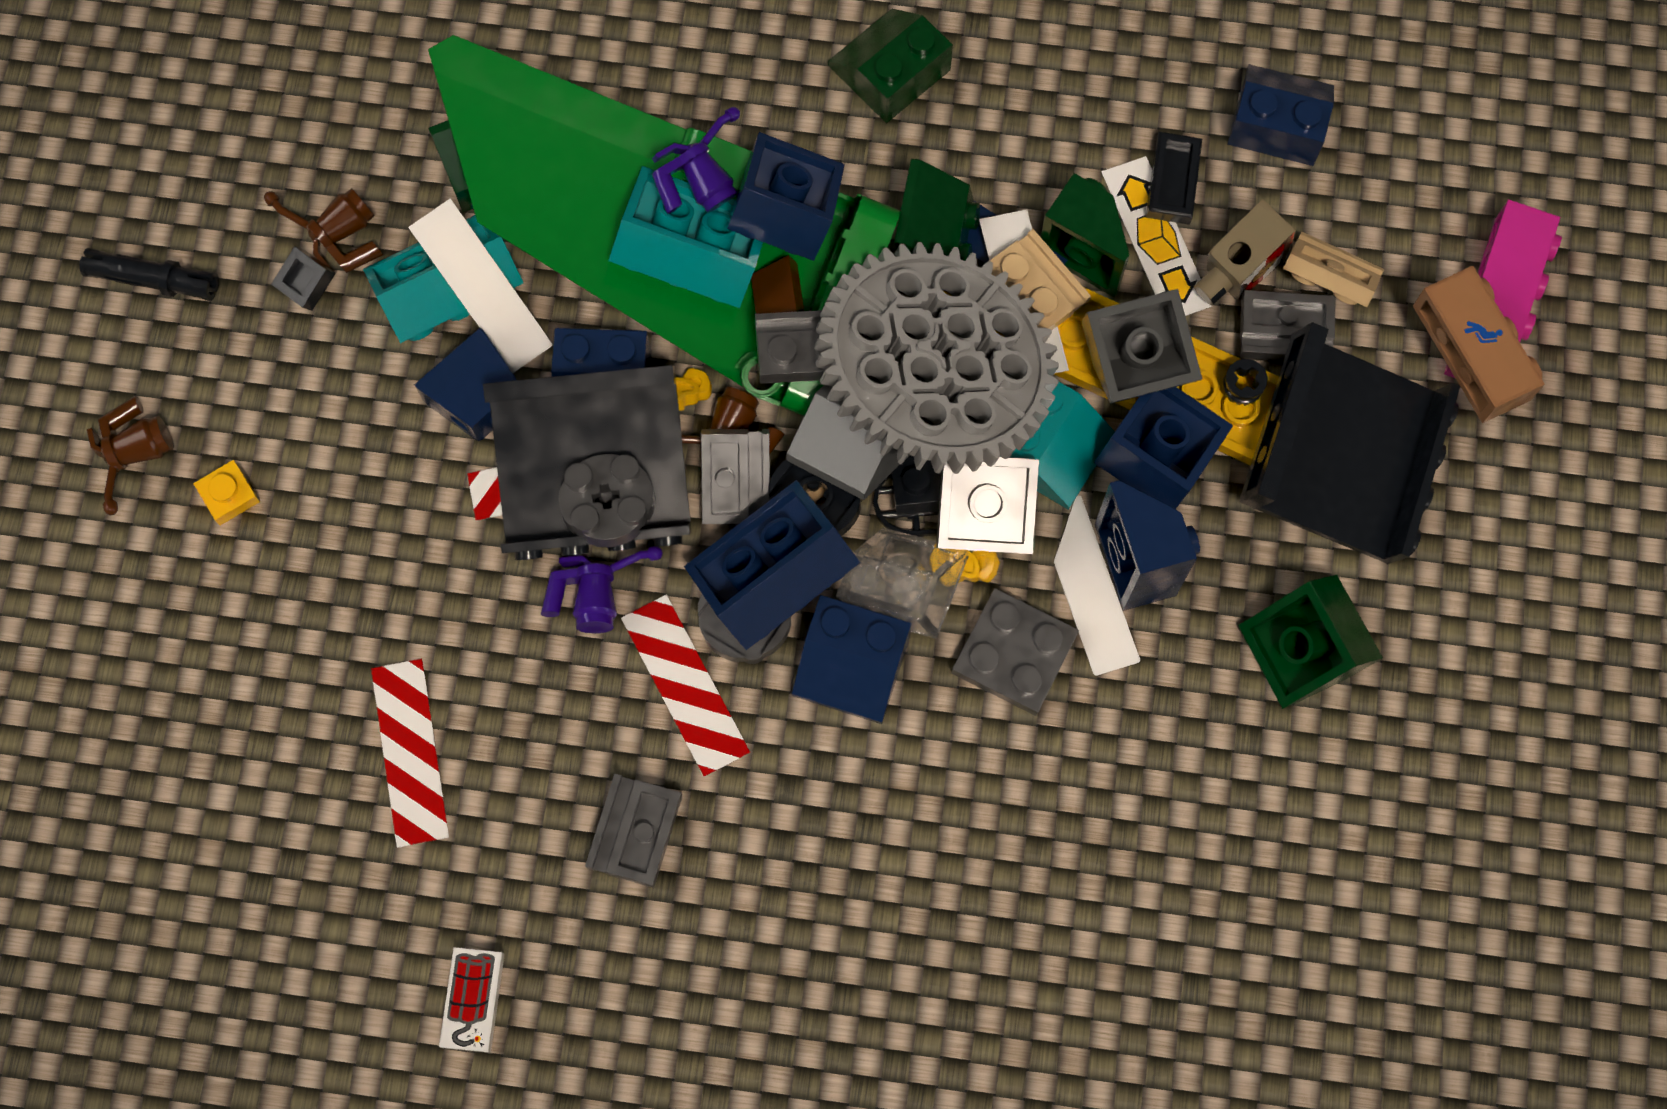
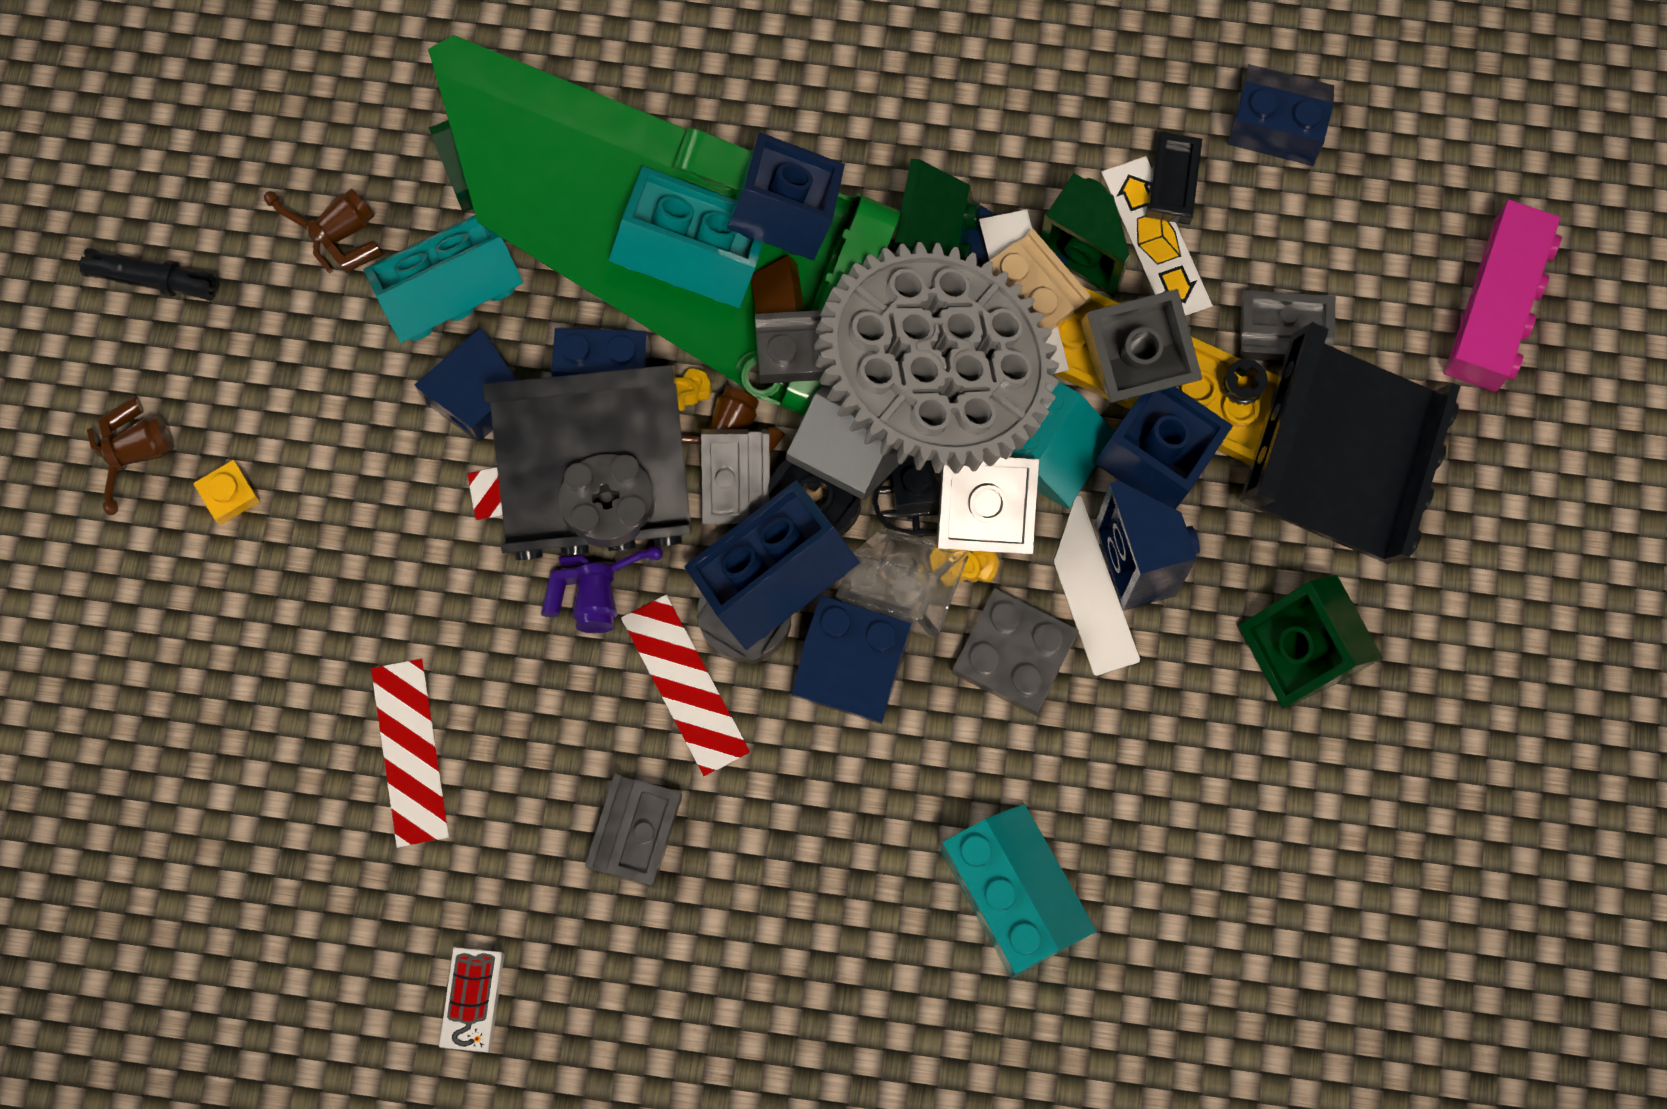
(303, 278): black plate -> none
(480, 285): white sticker -> none
(706, 178): dark purple piece -> none
(894, 61): dark green slope -> none
(1017, 889): none -> teal slope
(1257, 243): dark tan torso -> none
(1342, 273): tan plate -> none
(1479, 344): medium nougat brick -> none

